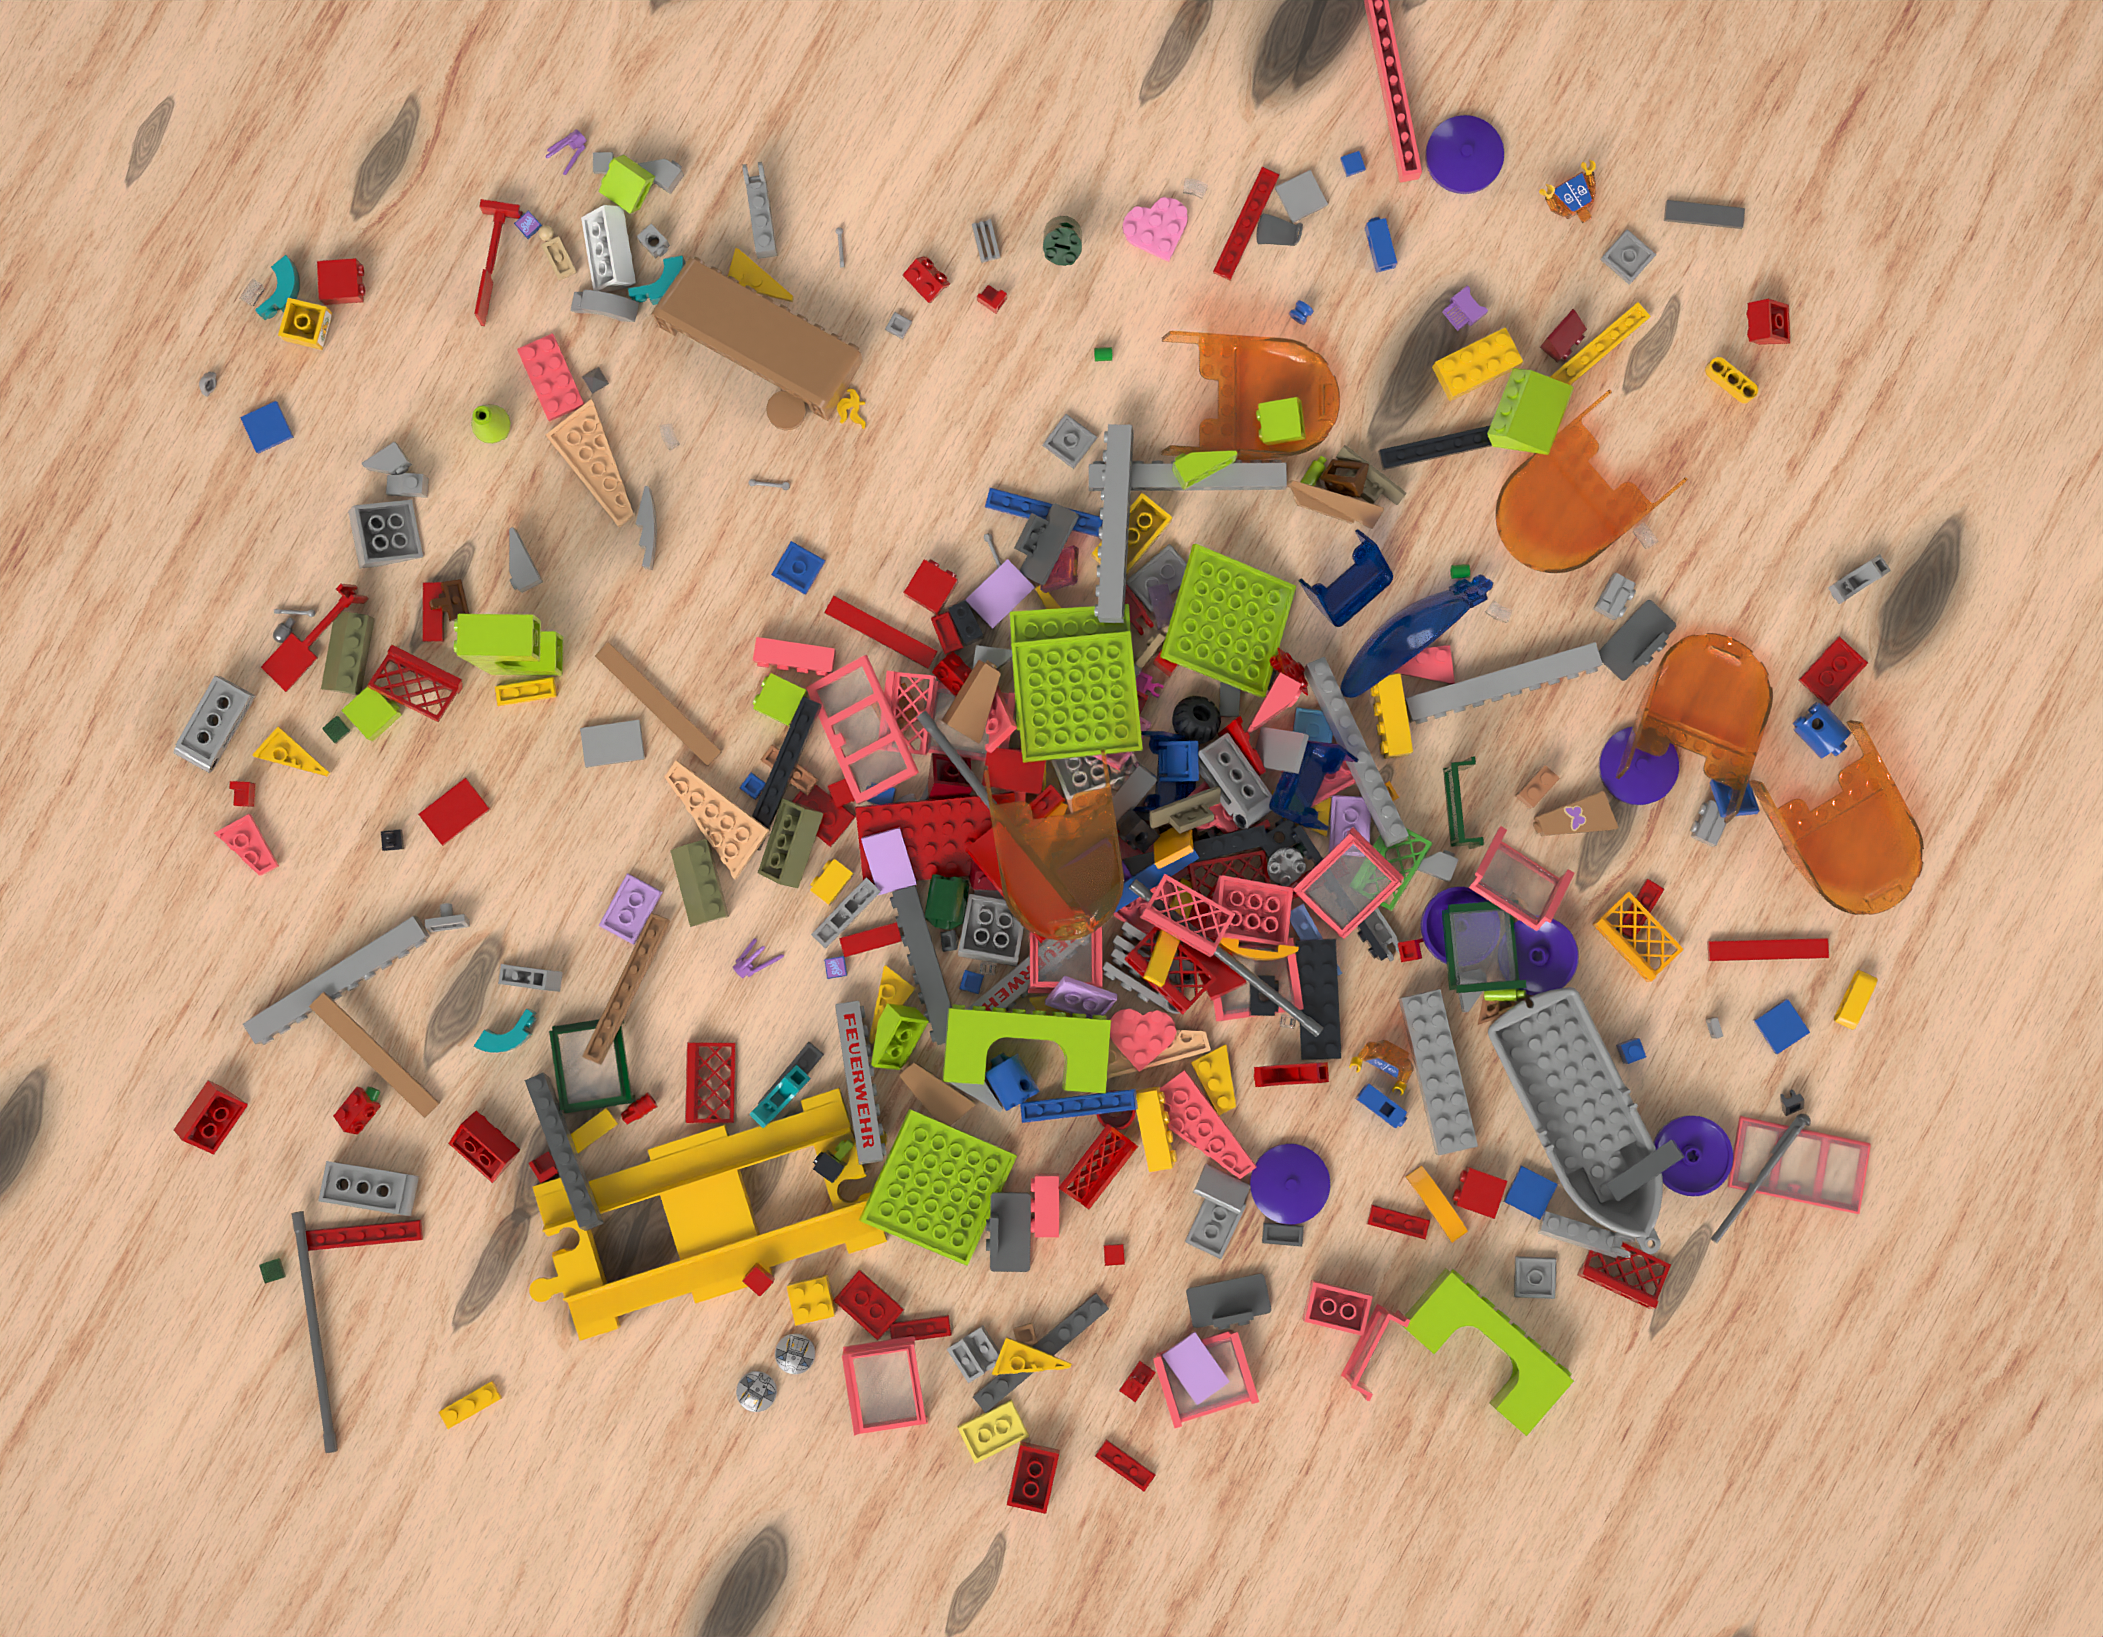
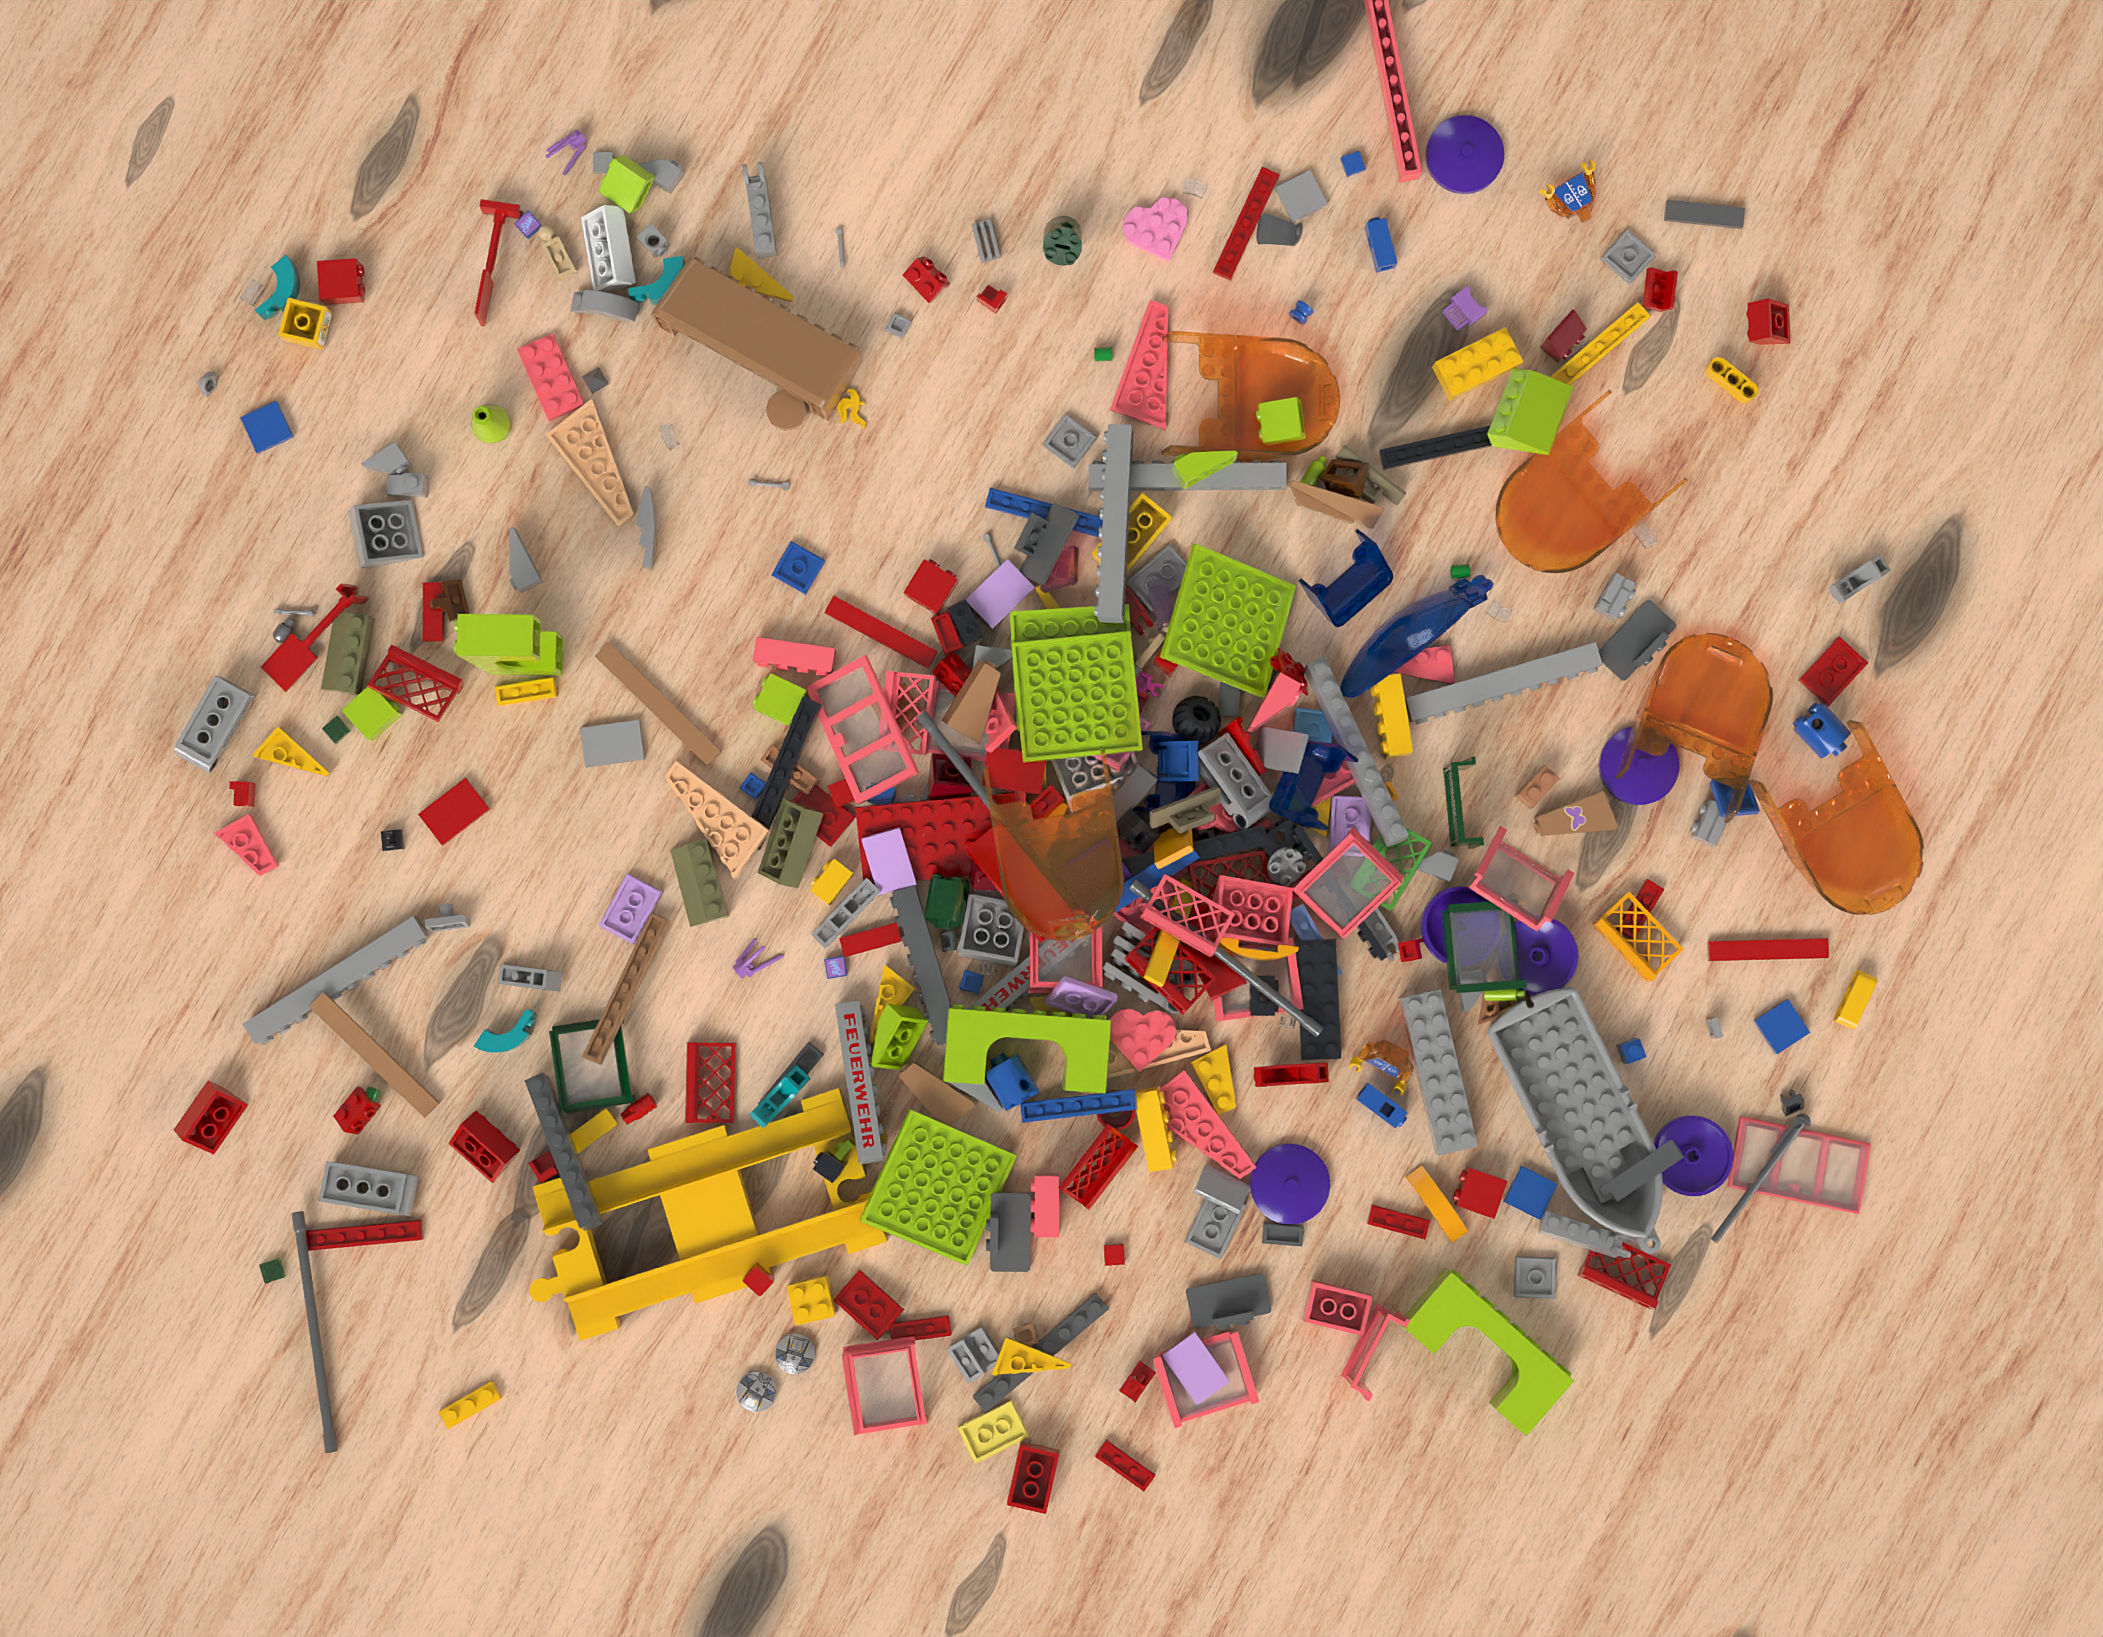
(1144, 380): none -> coral wing
(1659, 289): none -> red bracket

